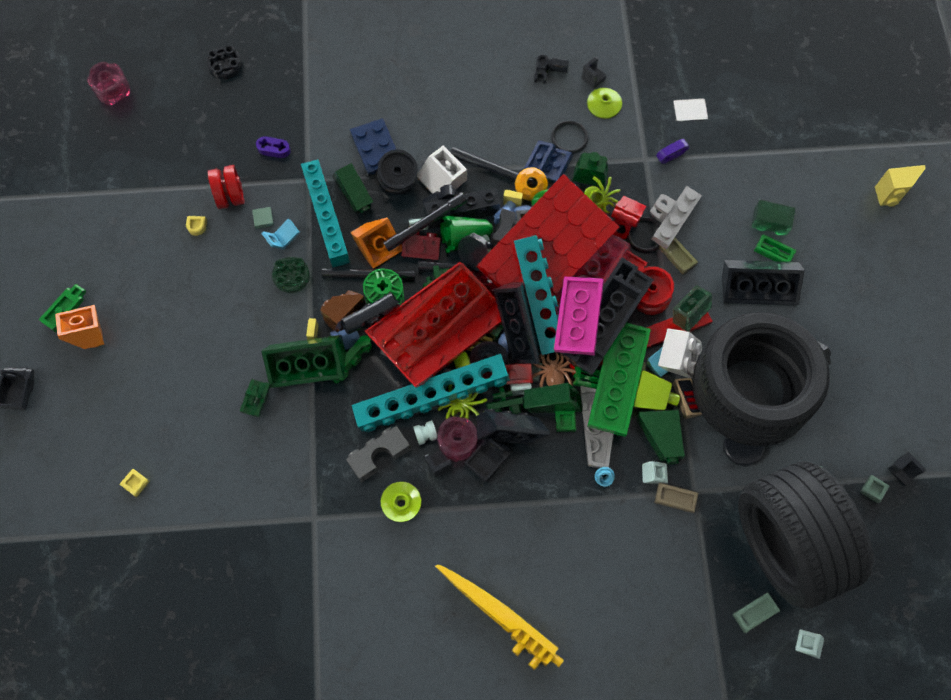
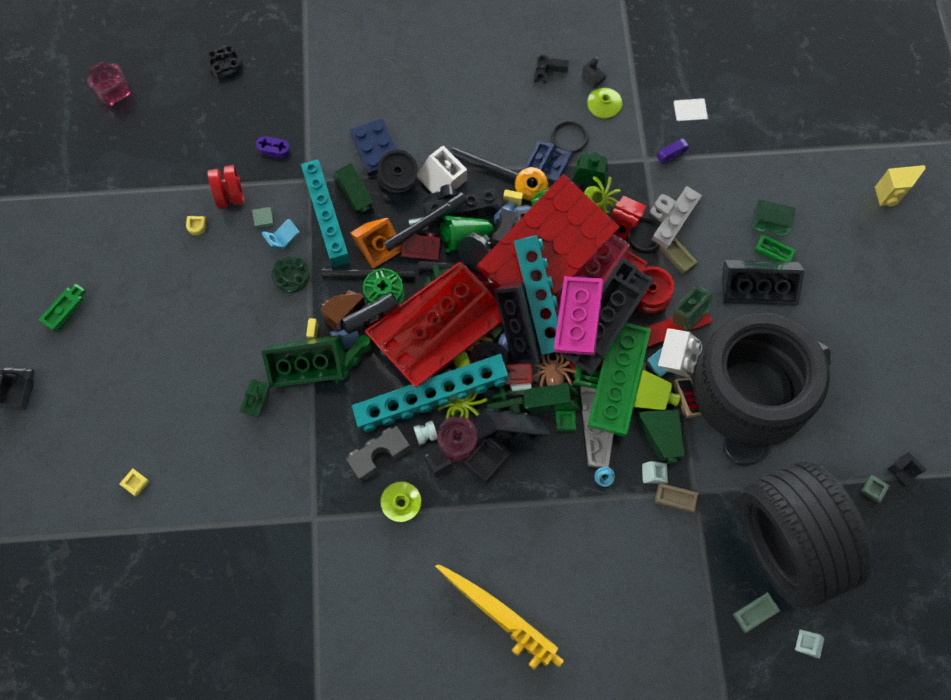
(80, 327): orange slope -> none

